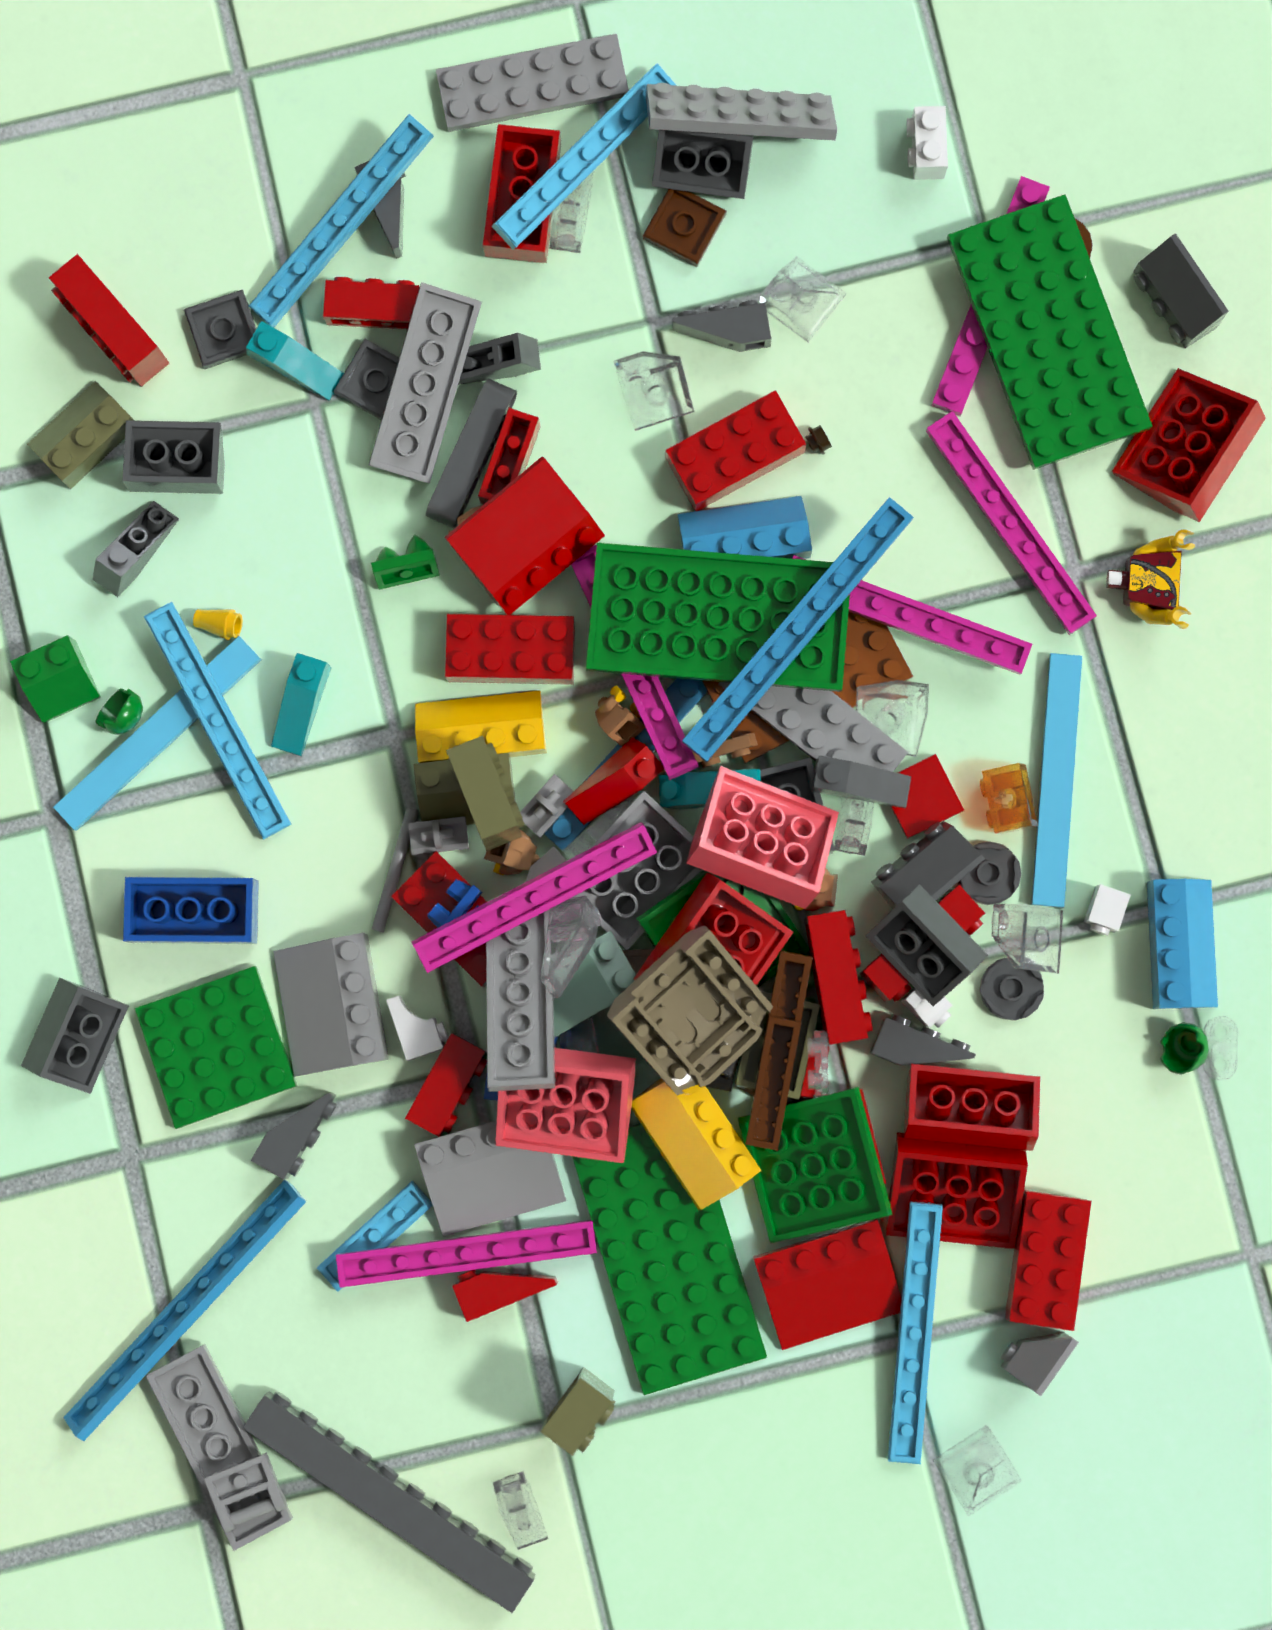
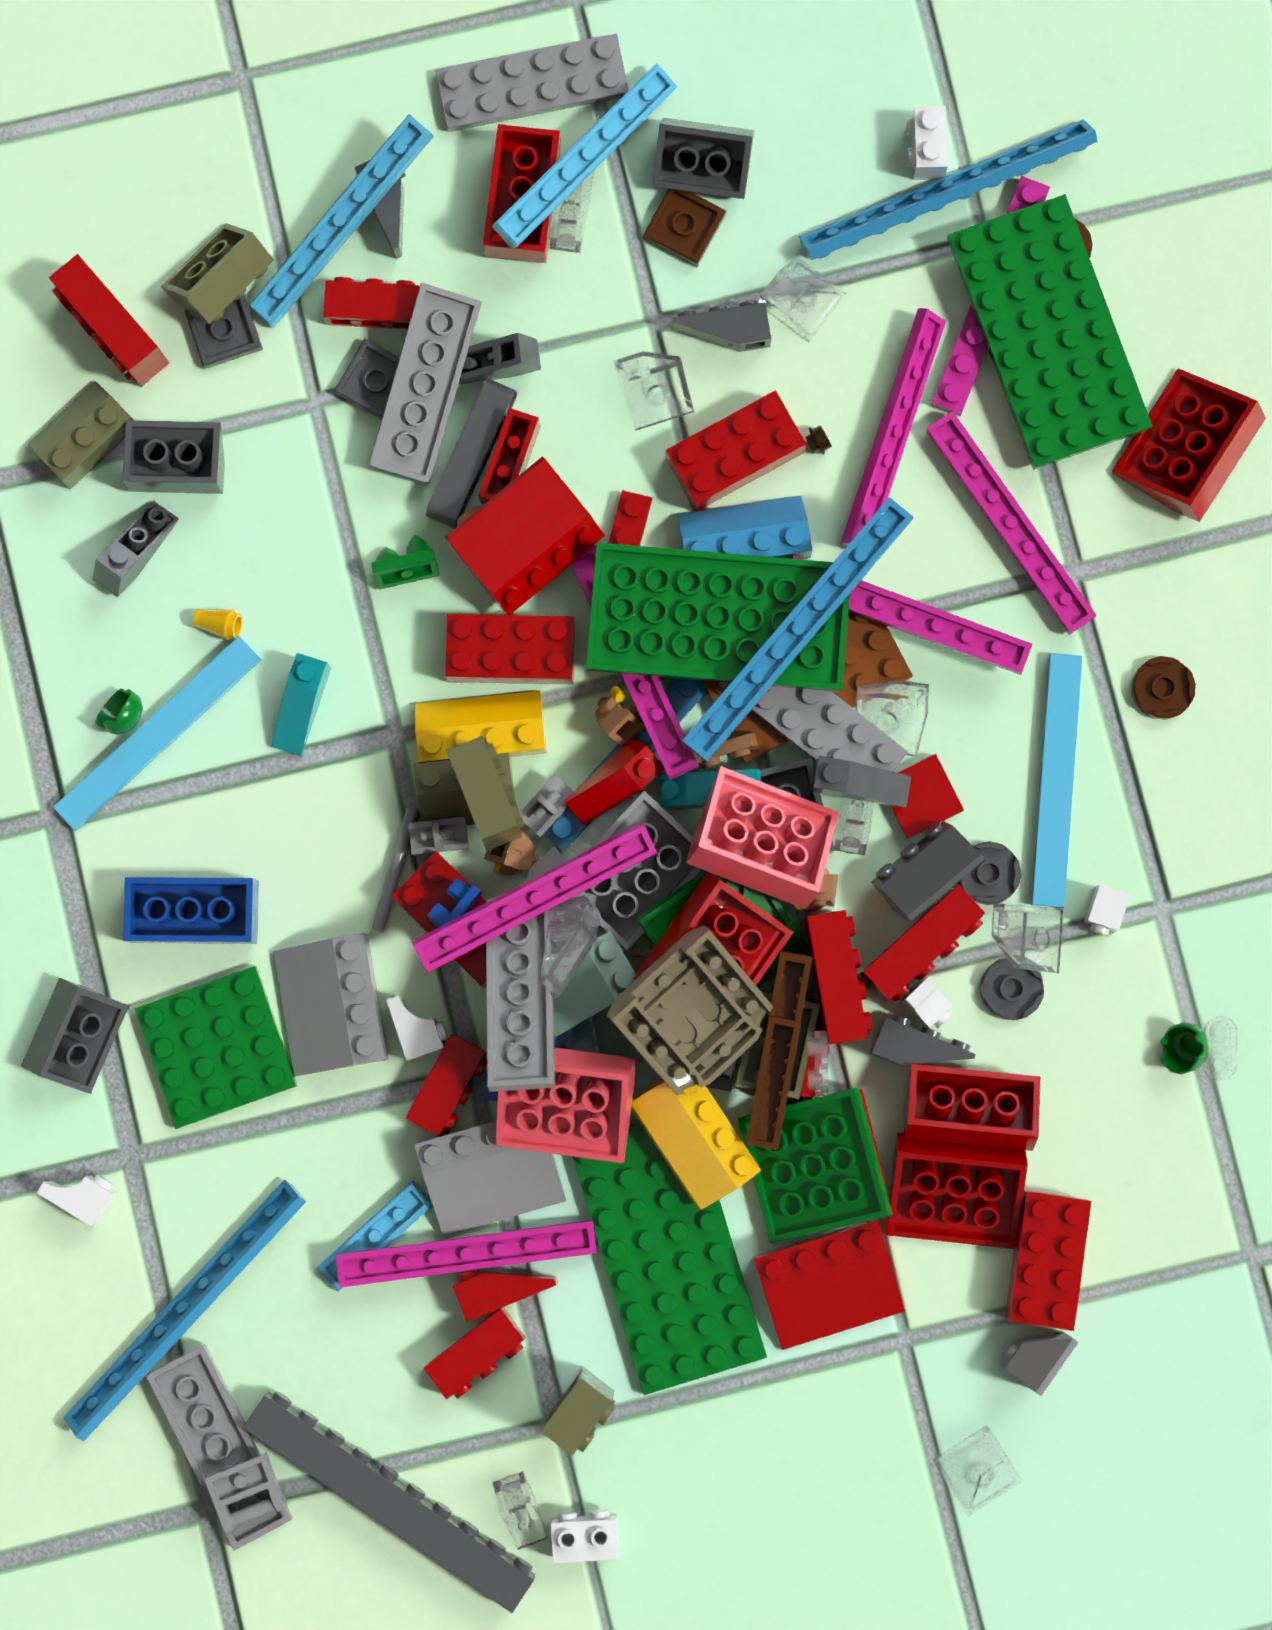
(55, 678): green slope -> none
(85, 1201): none -> white arch
(217, 720): medium azure tile -> none
(218, 273): none -> olive slope
(284, 1144): dark grey slope -> none
(293, 360): slope -> none
(475, 1354): none -> red brick
(584, 1537): none -> white brick
(630, 519): none -> red plate
(740, 111): light grey plate -> none
(896, 420): none -> dark pink plate
(915, 1332): medium azure tile -> none
(926, 945): dark grey slope -> none
(948, 189): none -> dark azure plate
(1020, 811): clear orange brick -> none
(1153, 580): torso -> none
(1163, 688): none -> reddish brown tile
(1180, 292): dark grey slope -> none
(1182, 943): dark azure slope -> none

